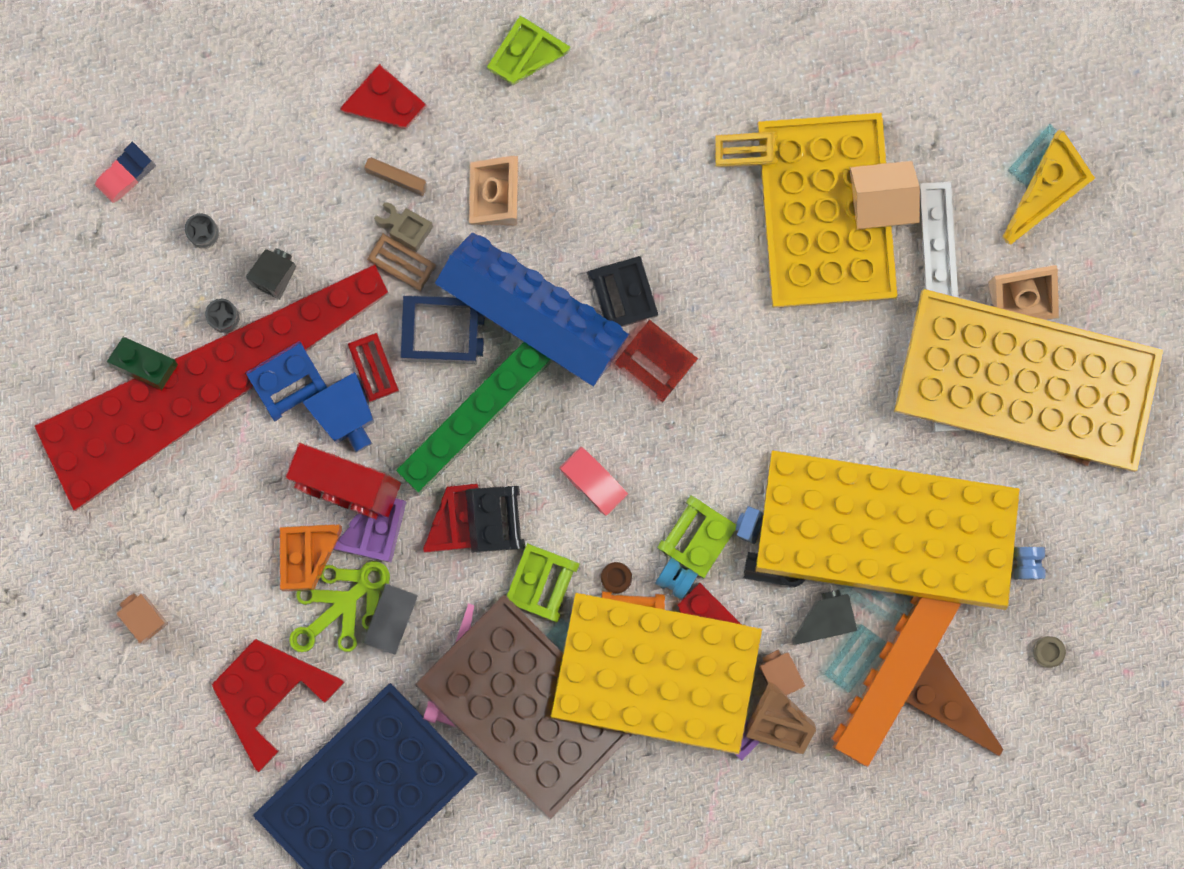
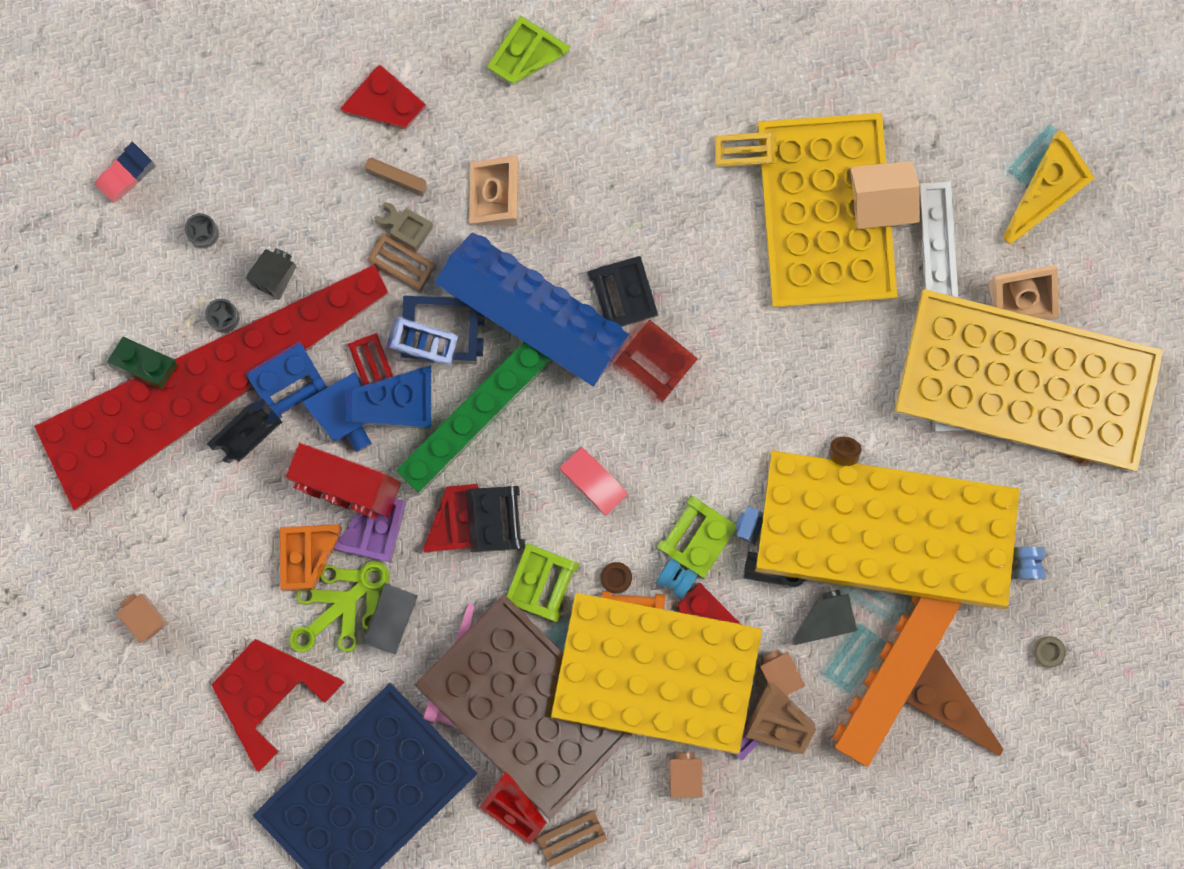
(245, 431): none -> black hinge
(393, 401): none -> blue wing
(395, 334): none -> slope
(513, 809): none -> red wing
(595, 827): none -> medium nougat tile
(685, 776): none -> nougat brick
(845, 451): none -> reddish brown tile

